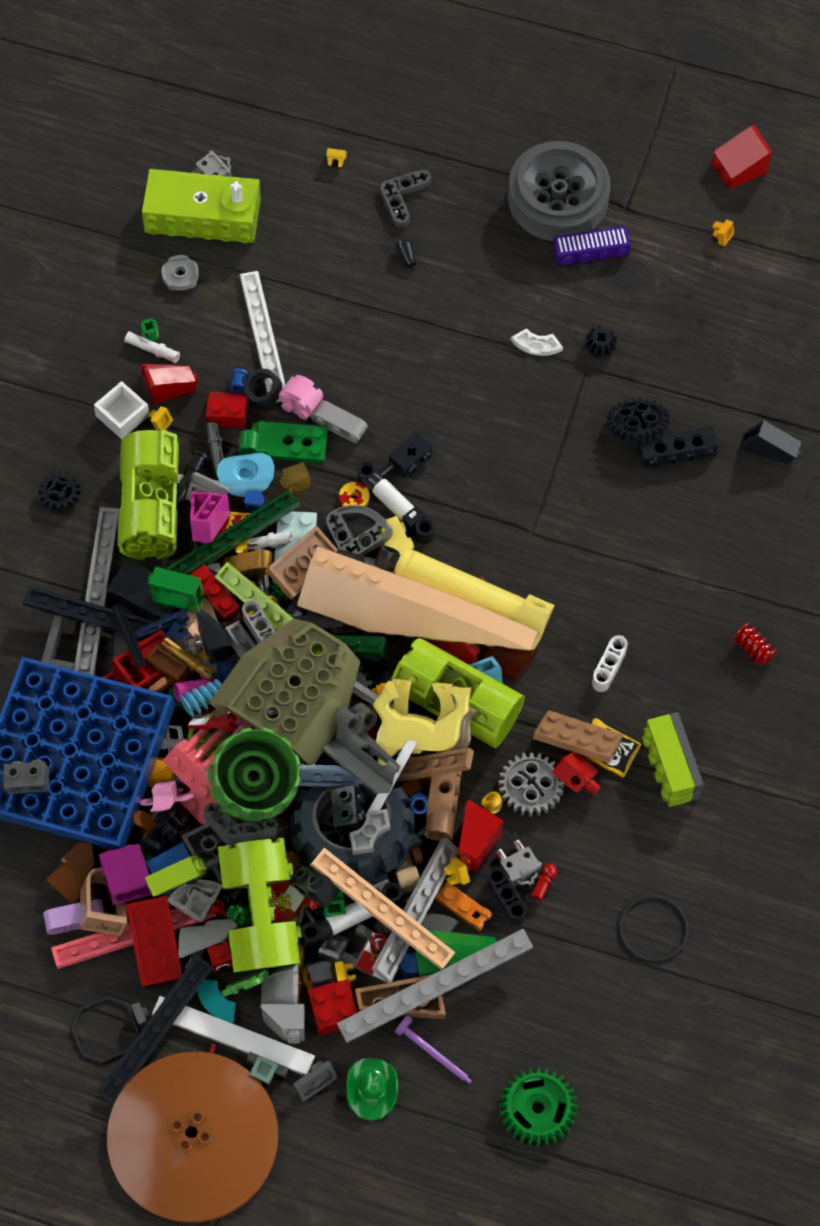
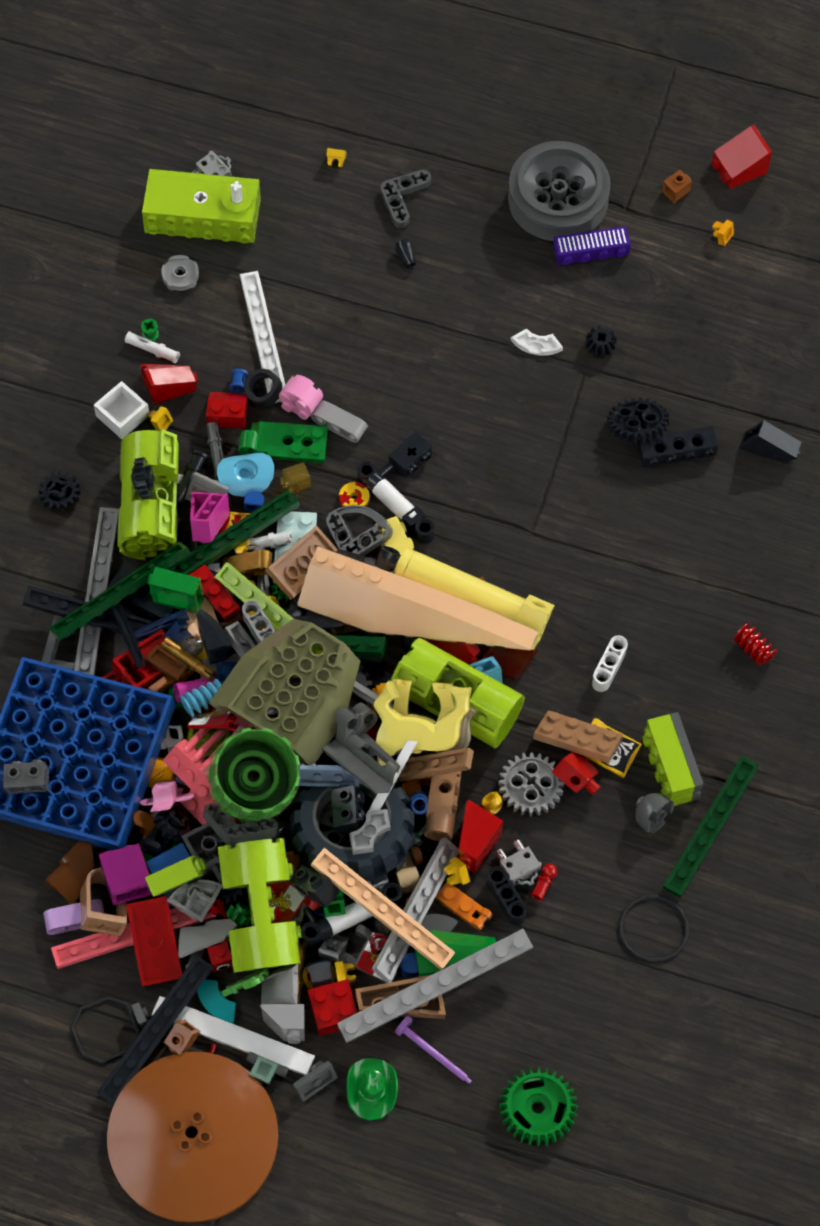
(118, 591): none -> dark green plate
(143, 478): none -> black gear
(181, 1037): none -> dark orange brick
(652, 811): none -> dark grey cylinder
(677, 186): none -> dark orange brick
(710, 827): none -> dark green plate

